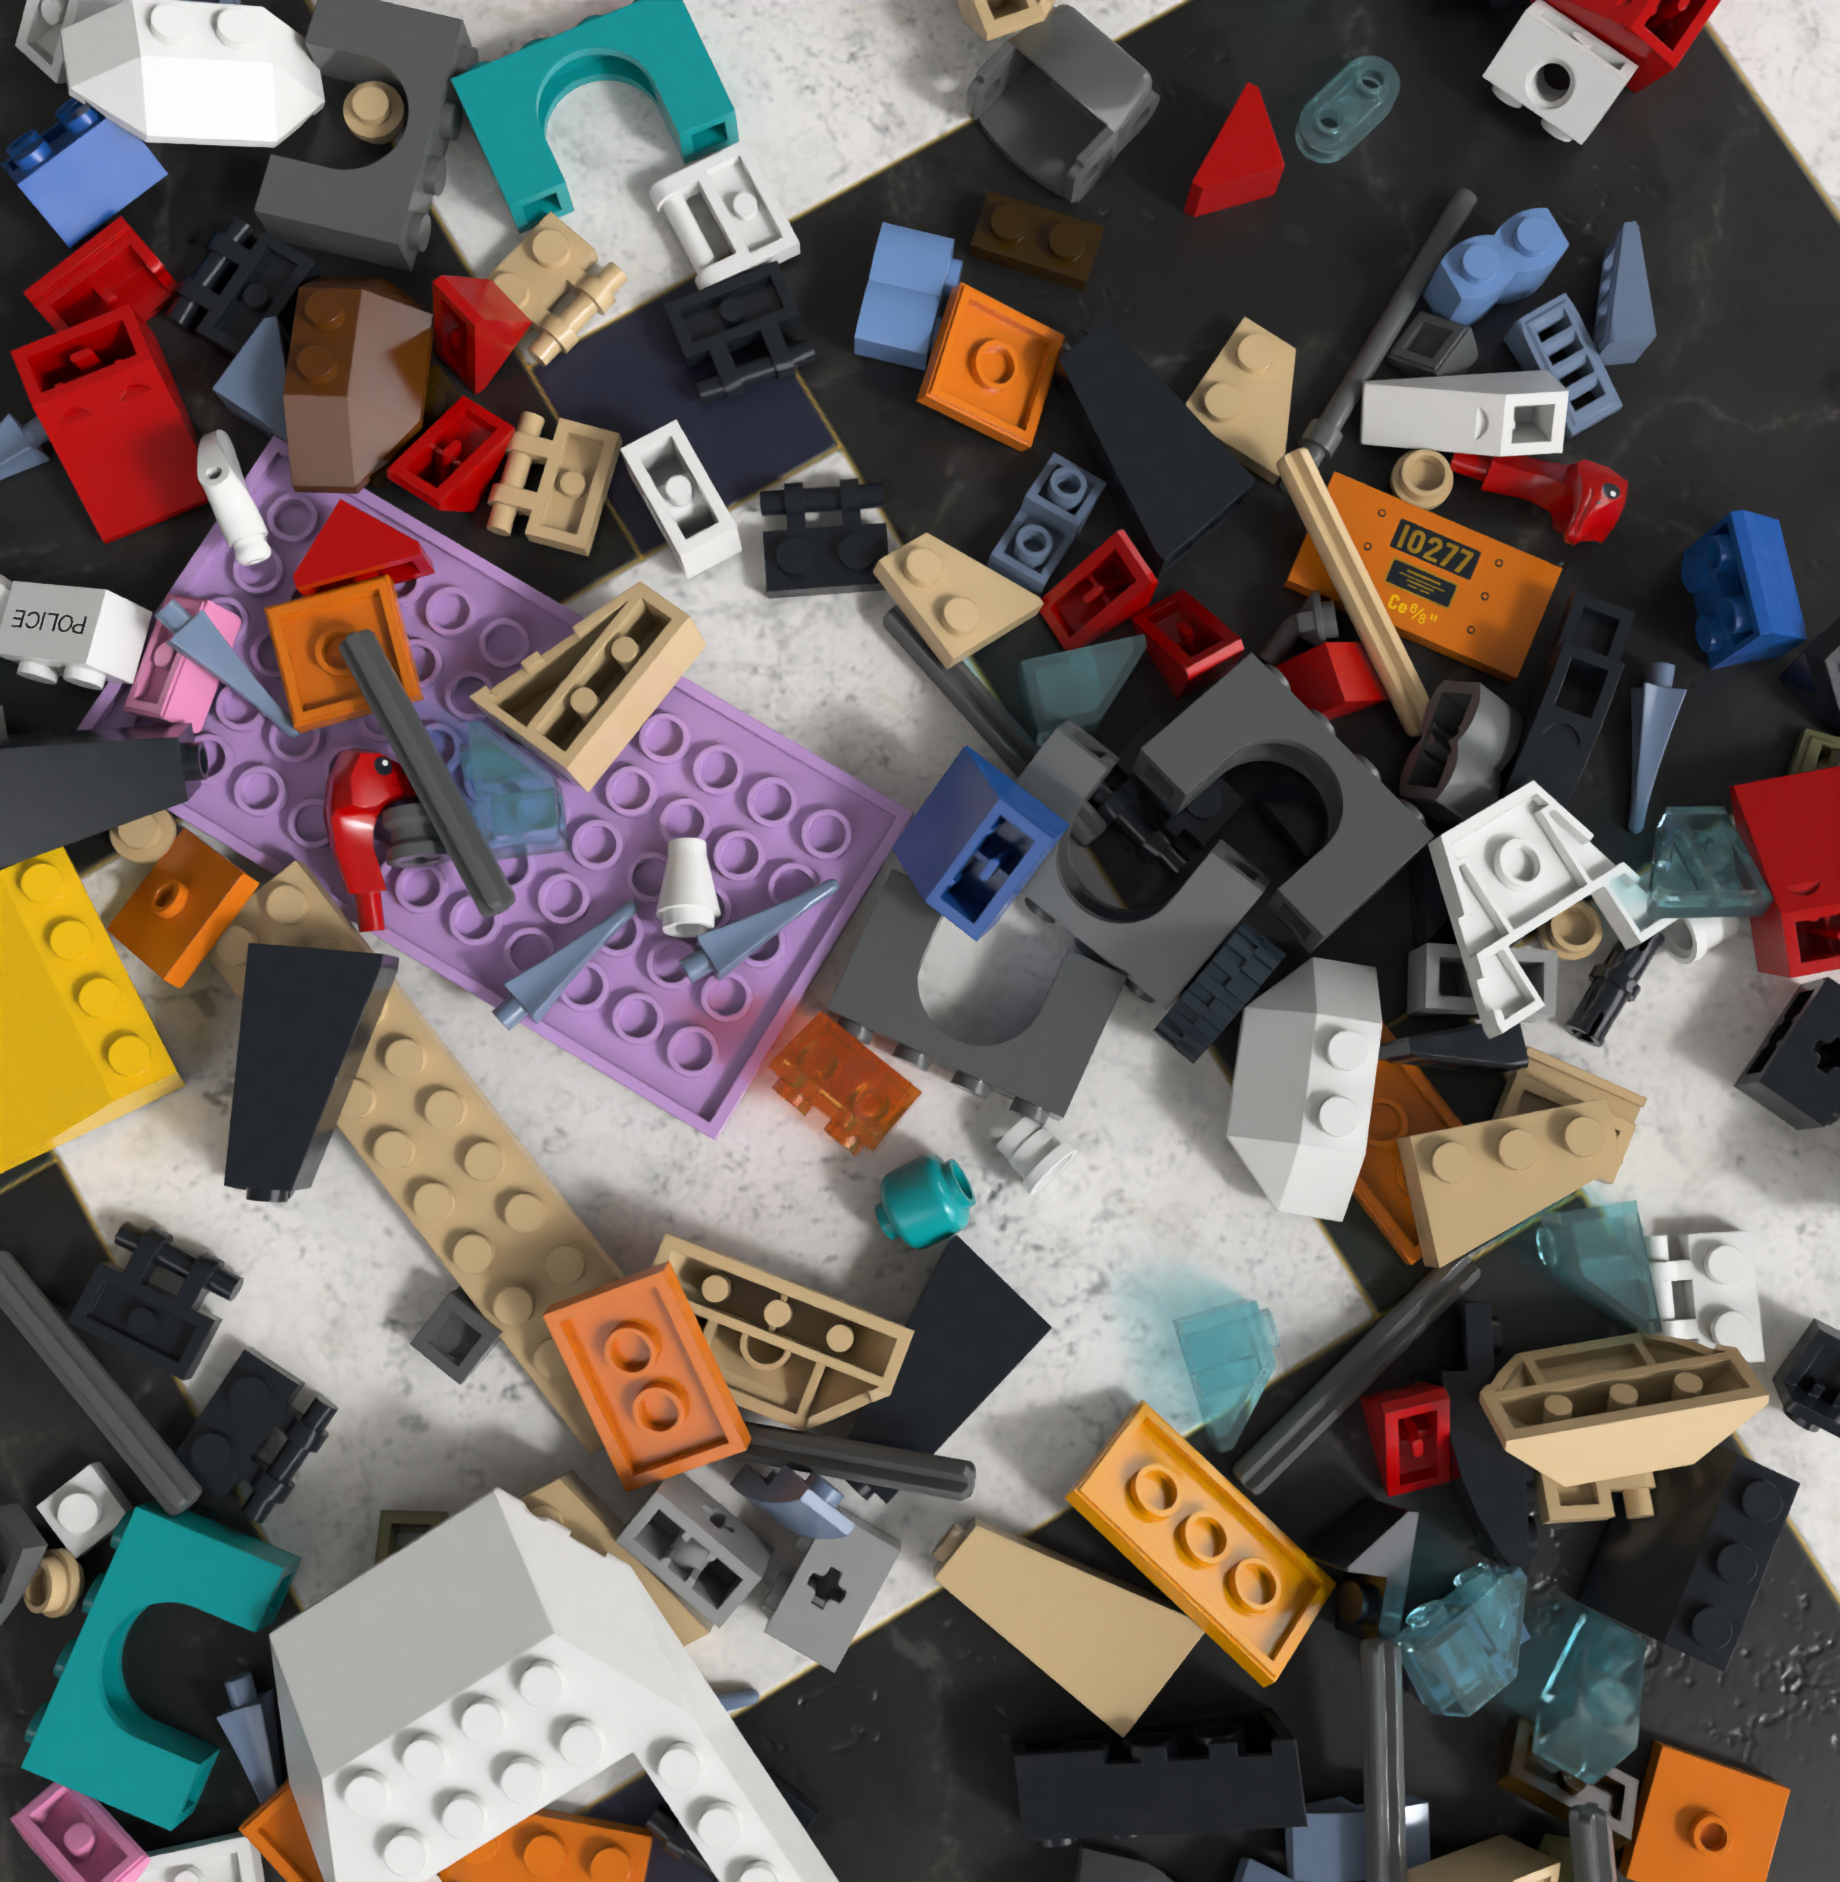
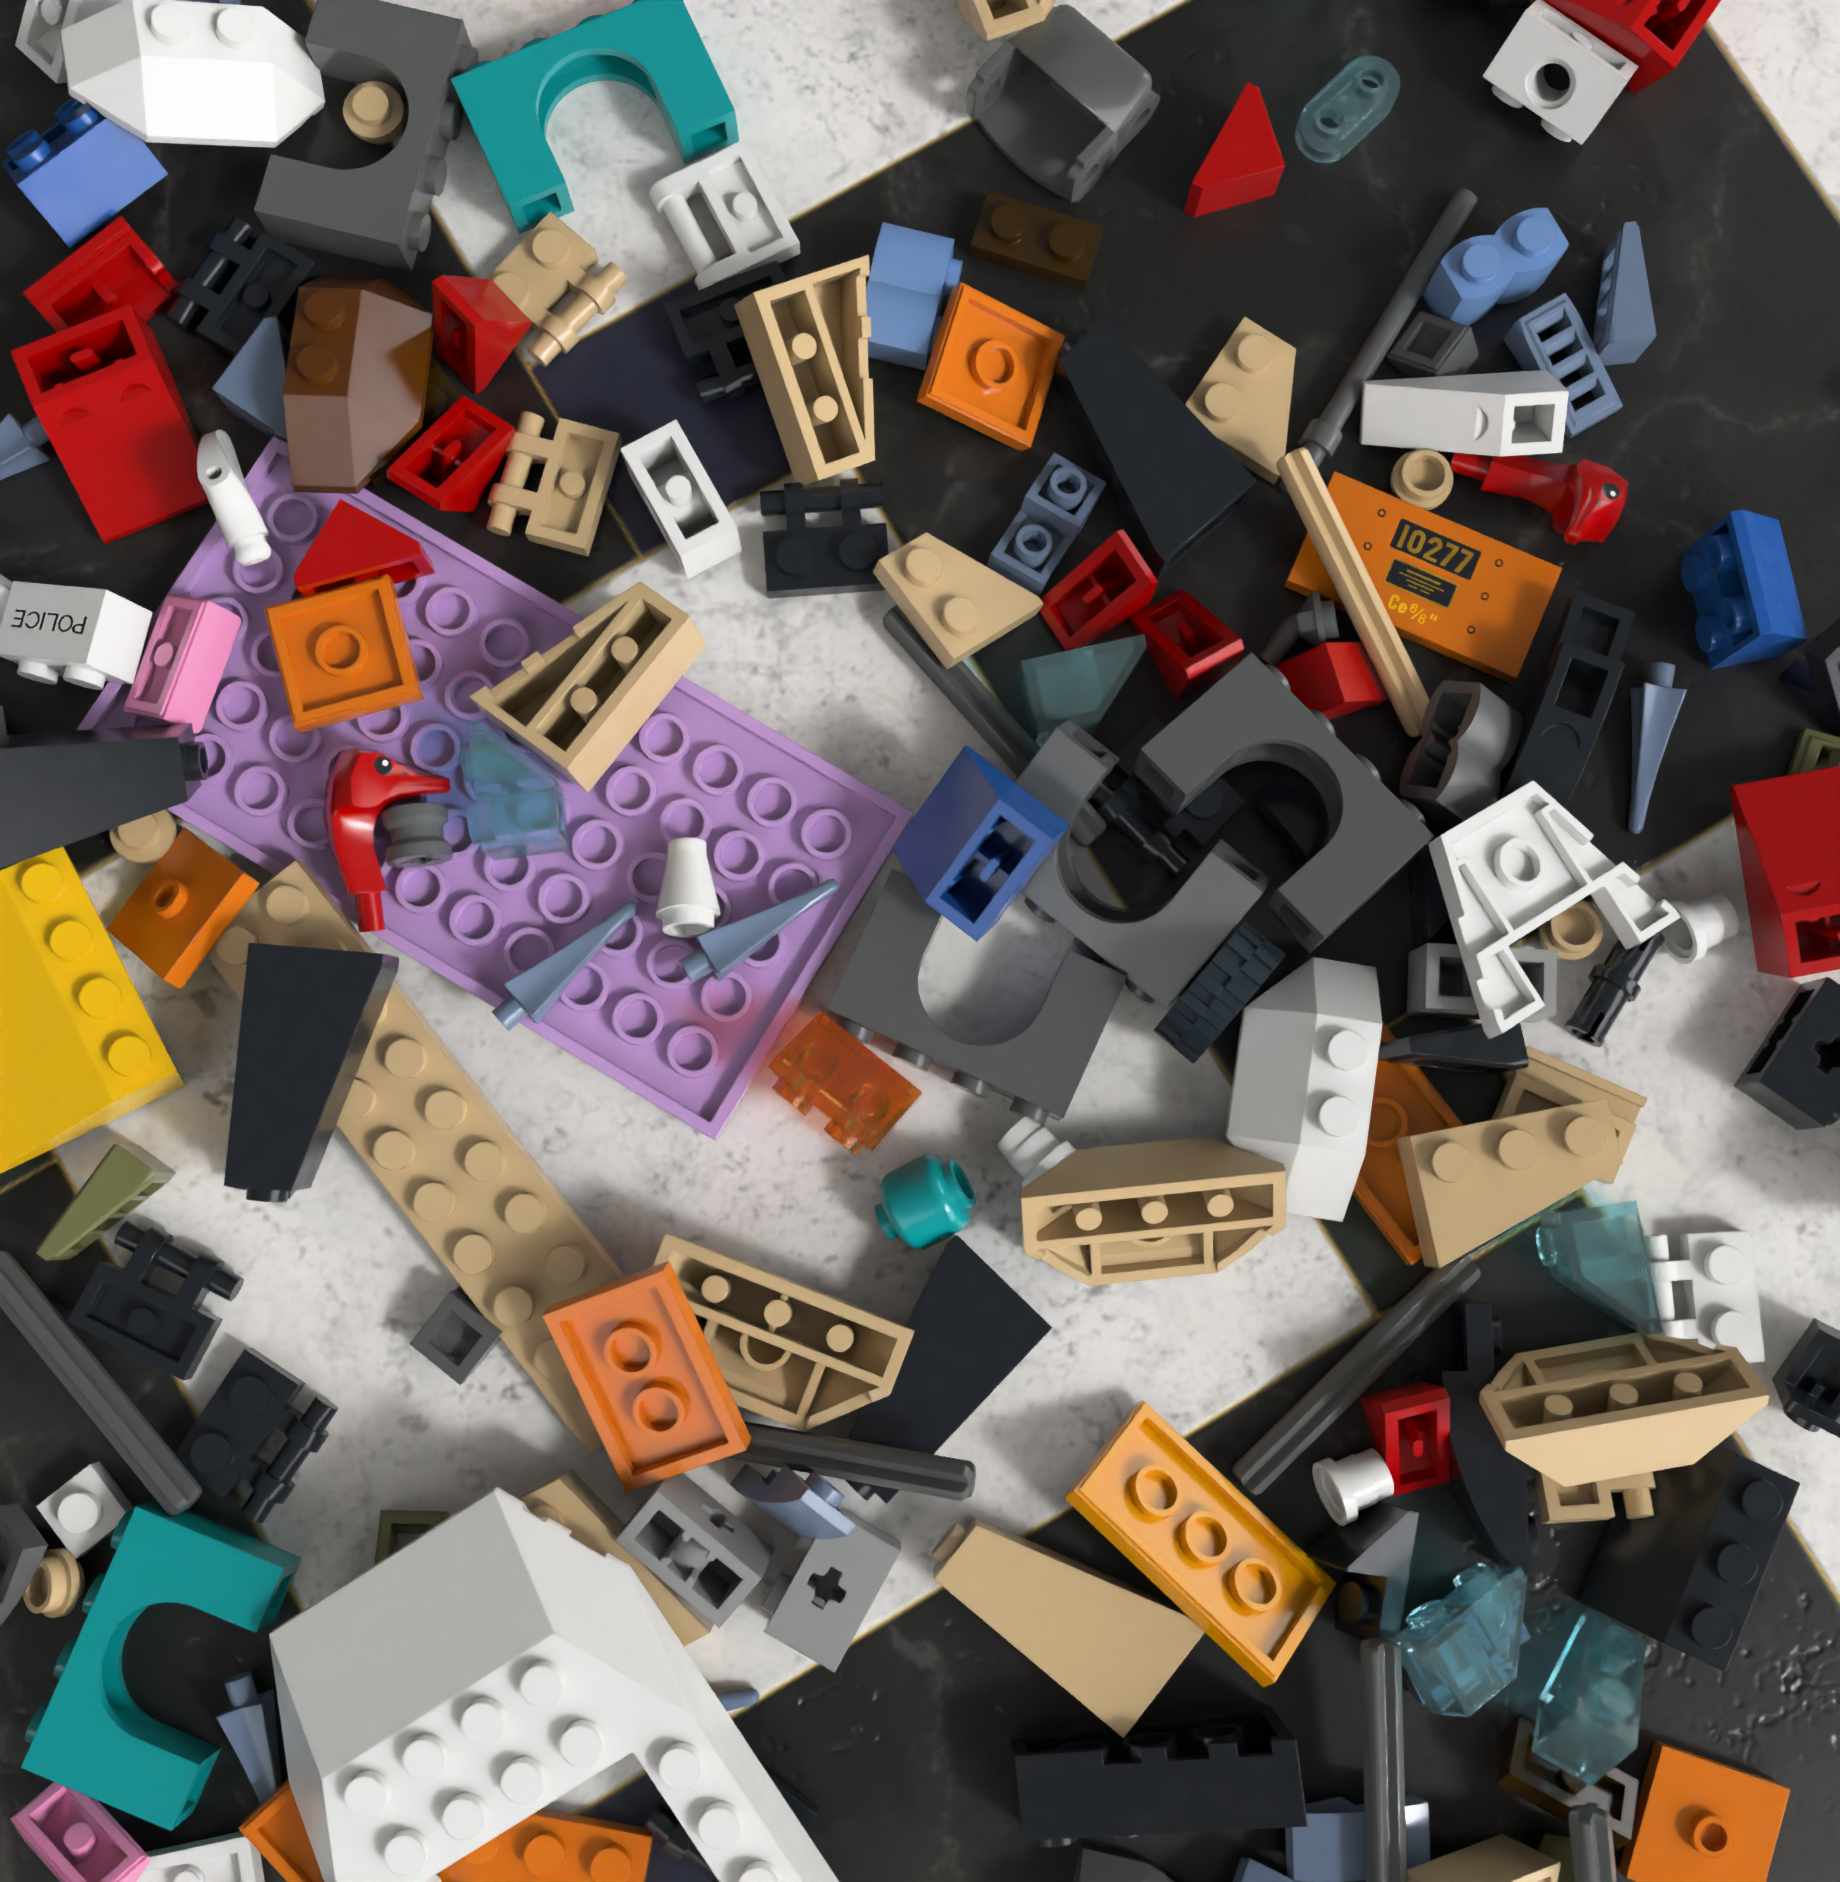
(111, 1192): none -> olive slope
(205, 646): sand blue piece -> none
(427, 773): dark grey axle -> none
(814, 367): none -> tan wedge
(1152, 1210): none -> tan wedge
(1228, 1364): clear light blue slope -> none
(1352, 1484): none -> white piece
(1703, 868): clear light blue wing -> none

